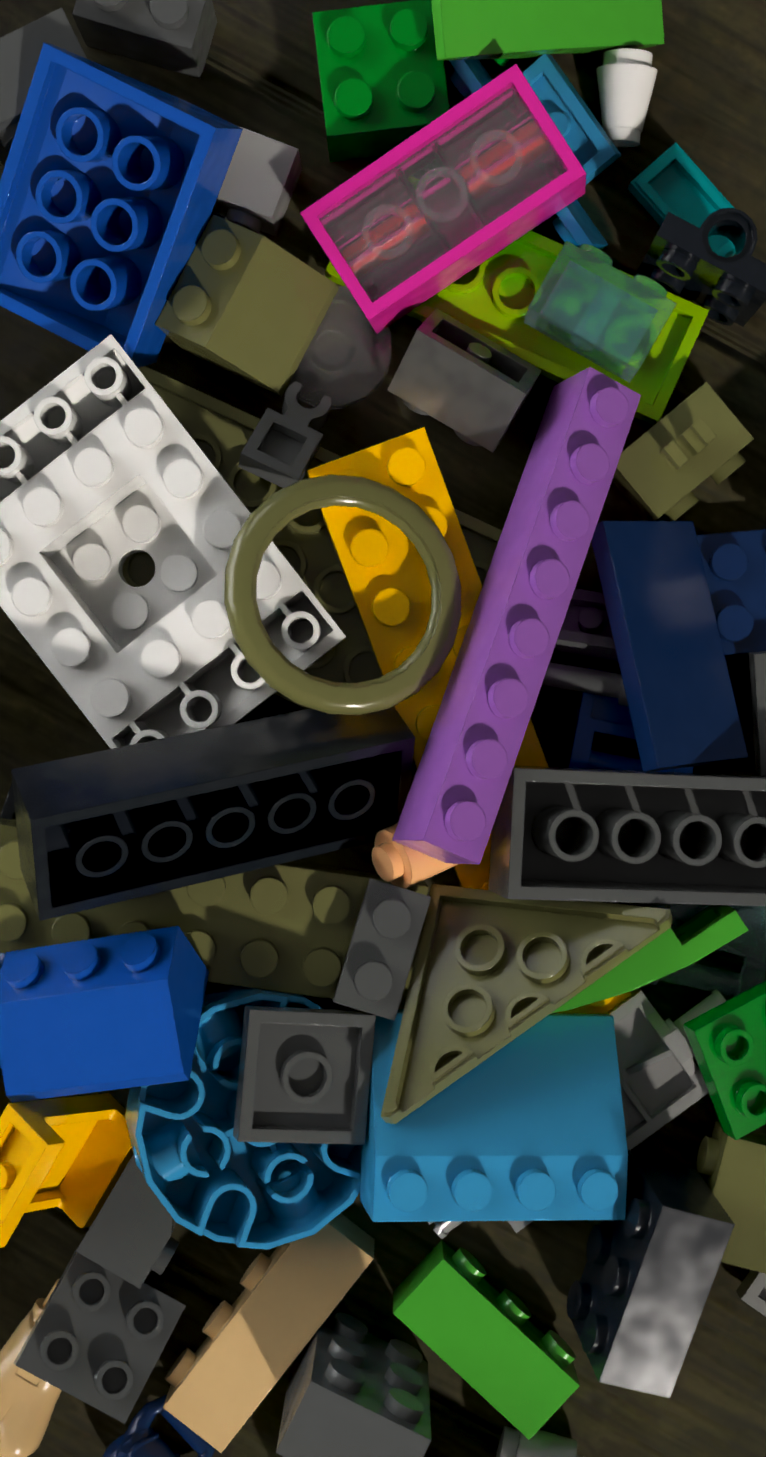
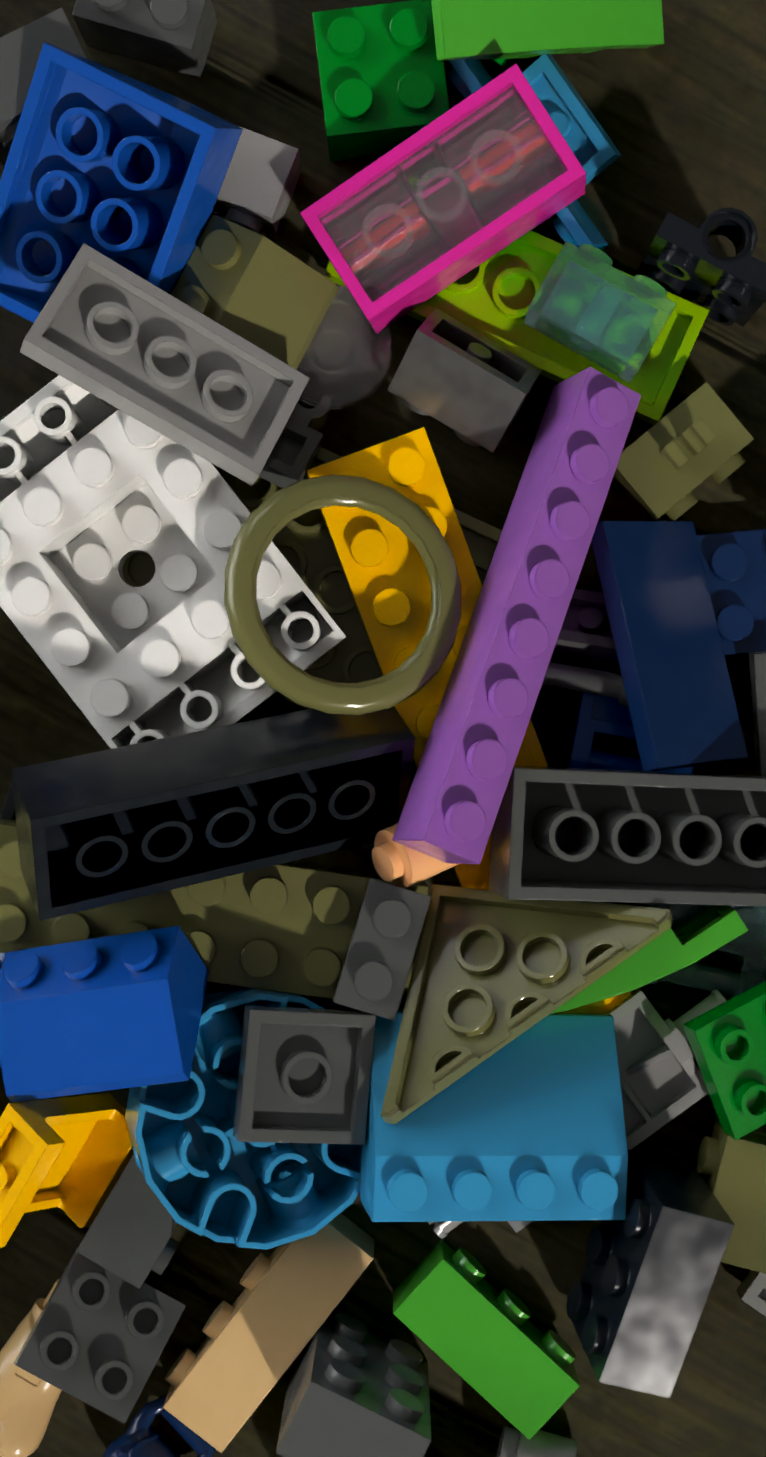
(165, 364): none -> light grey plate
(625, 93): white cone -> none
(680, 187): teal tile -> none

